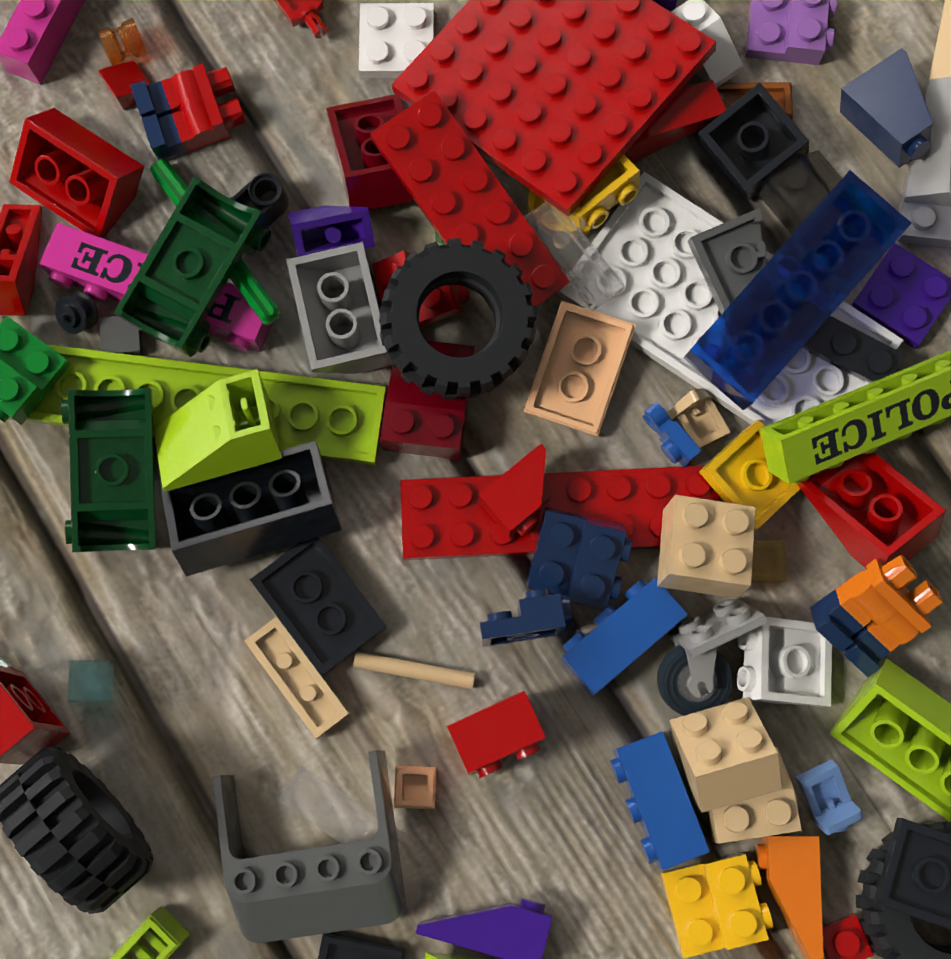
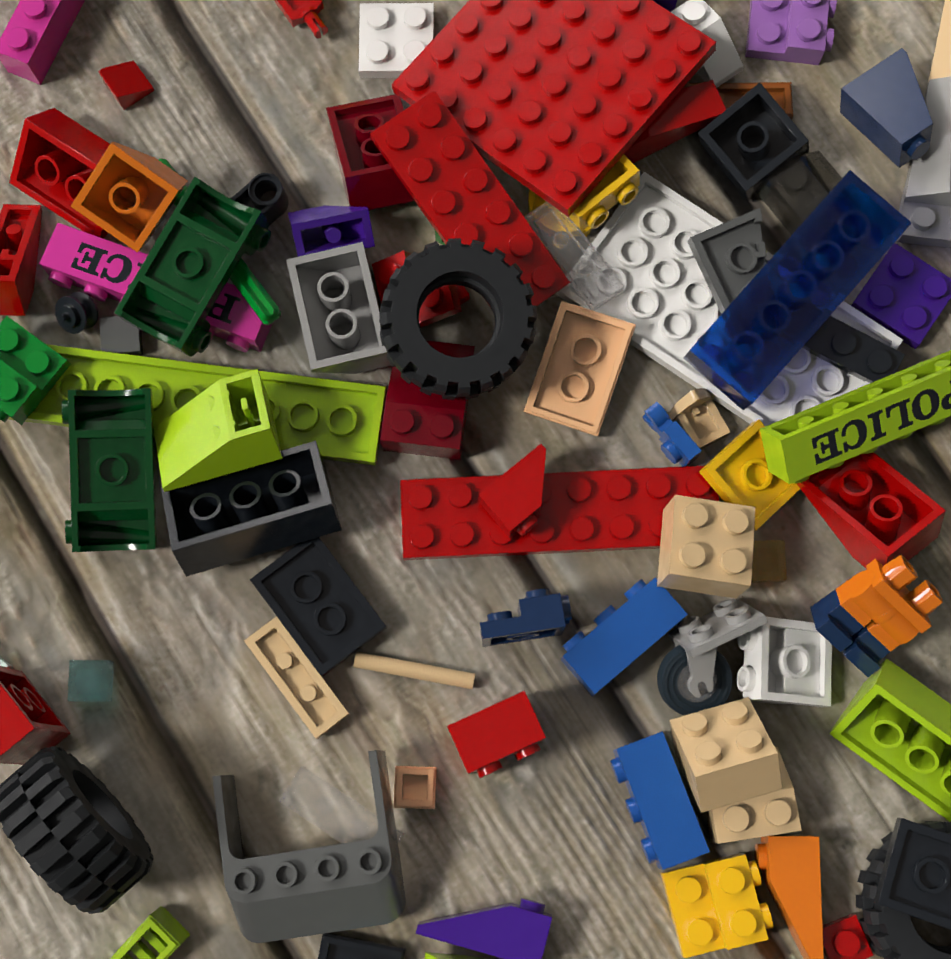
(129, 194): none -> orange slope
(130, 38): clear orange wheel -> none
(185, 111): red hips -> none
(579, 557): dark blue plate -> none
(828, 798): medium blue bracket -> none

